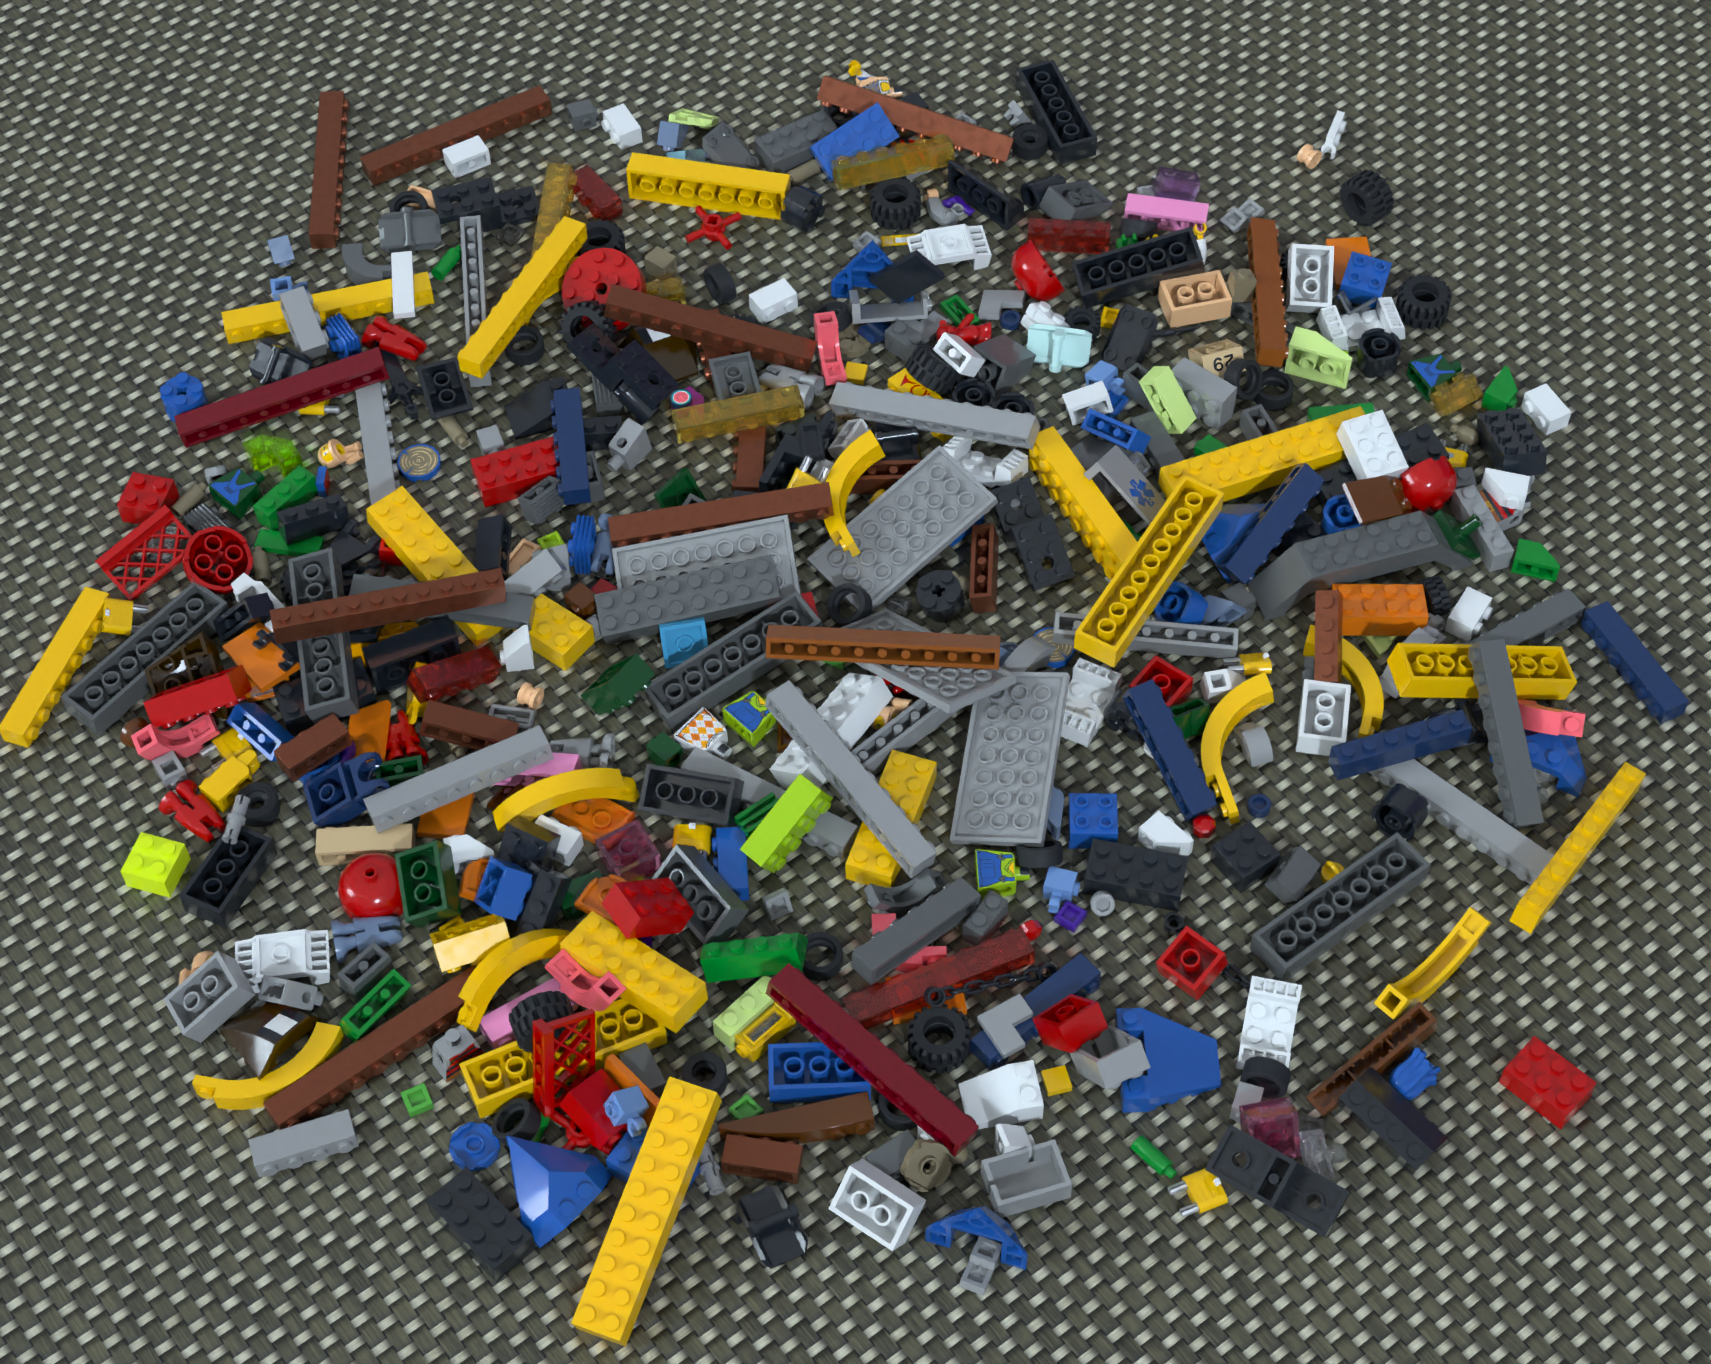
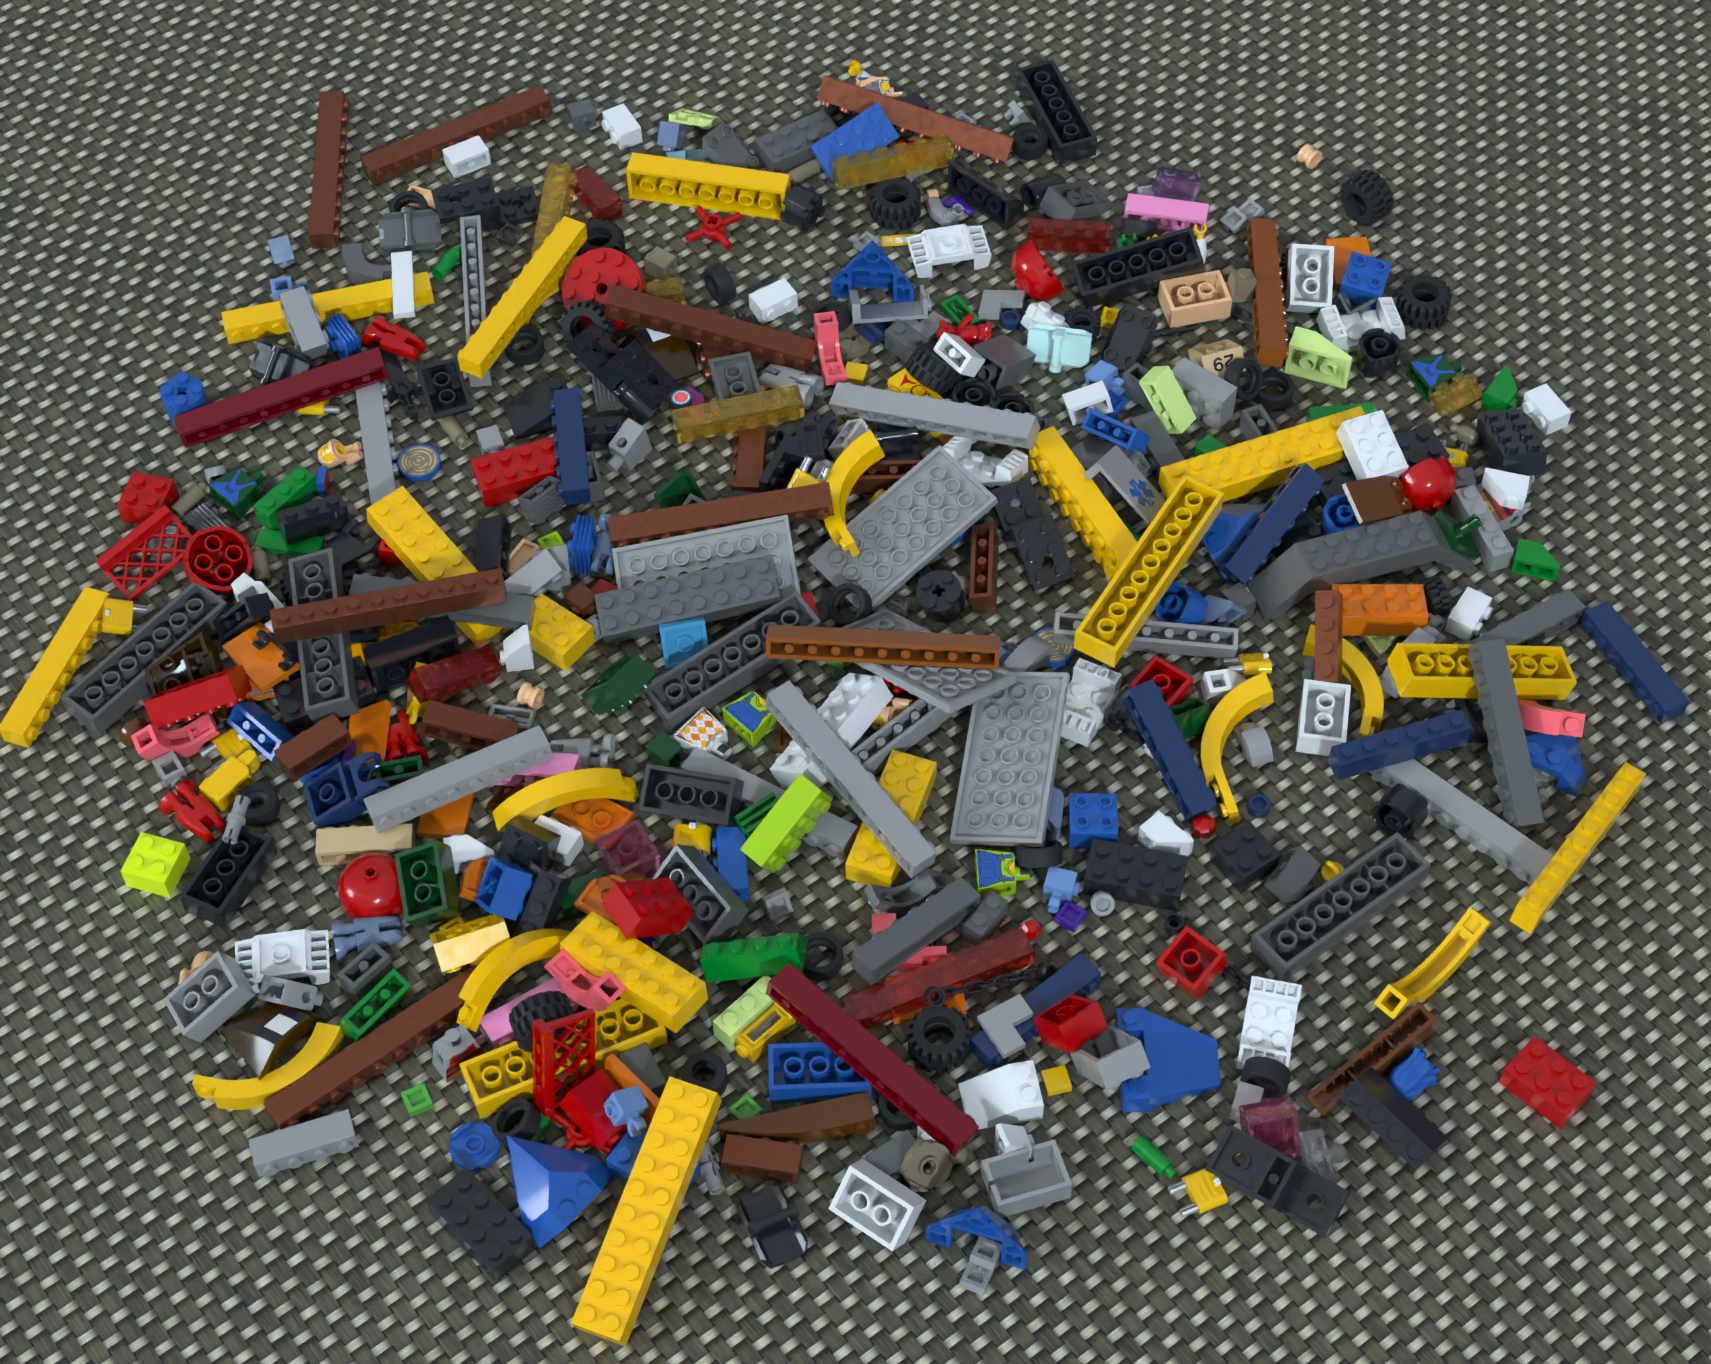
(269, 451): clear neon green brick -> none
(907, 277): black tile -> none
(1334, 136): white plate -> none

